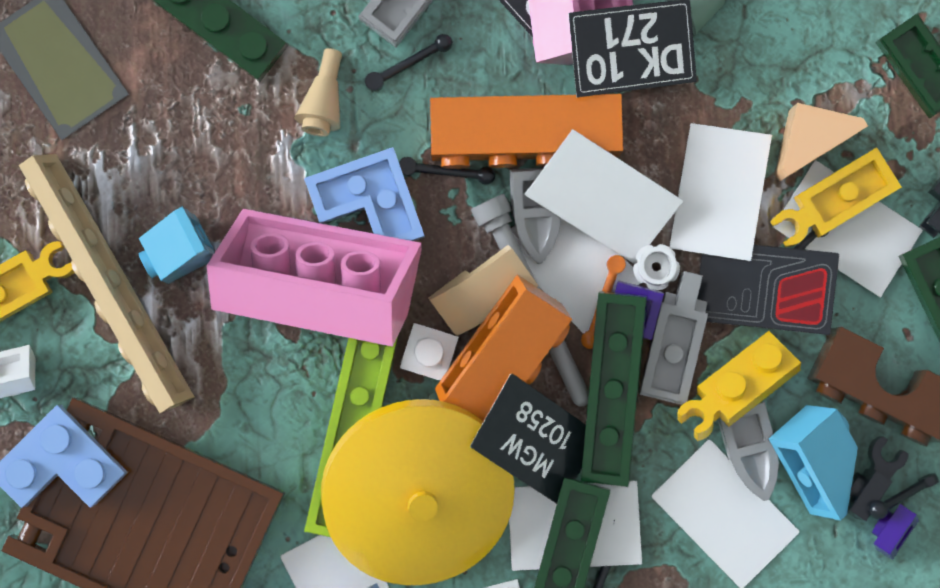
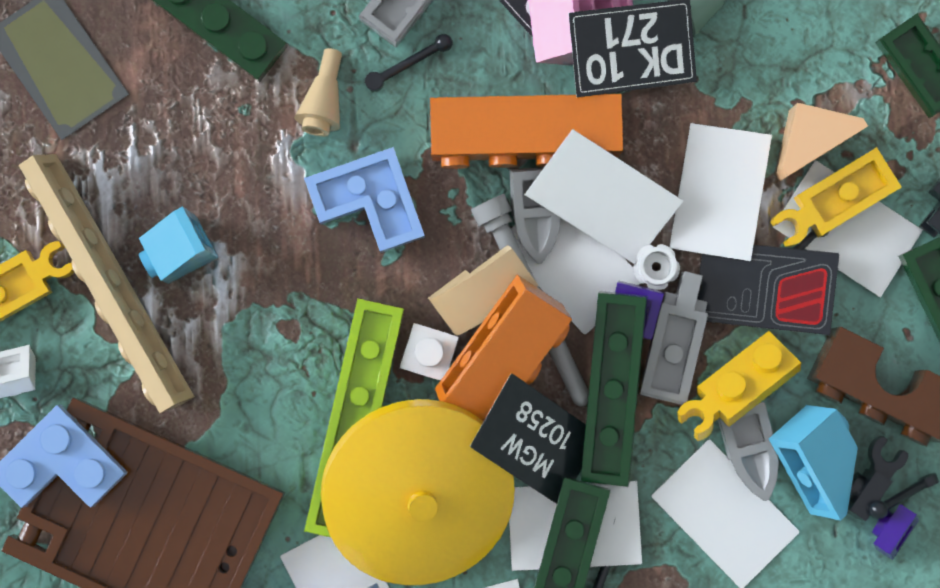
(314, 276): bright pink slope -> none
(485, 175): black hinge -> none
(615, 266): orange hinge -> none

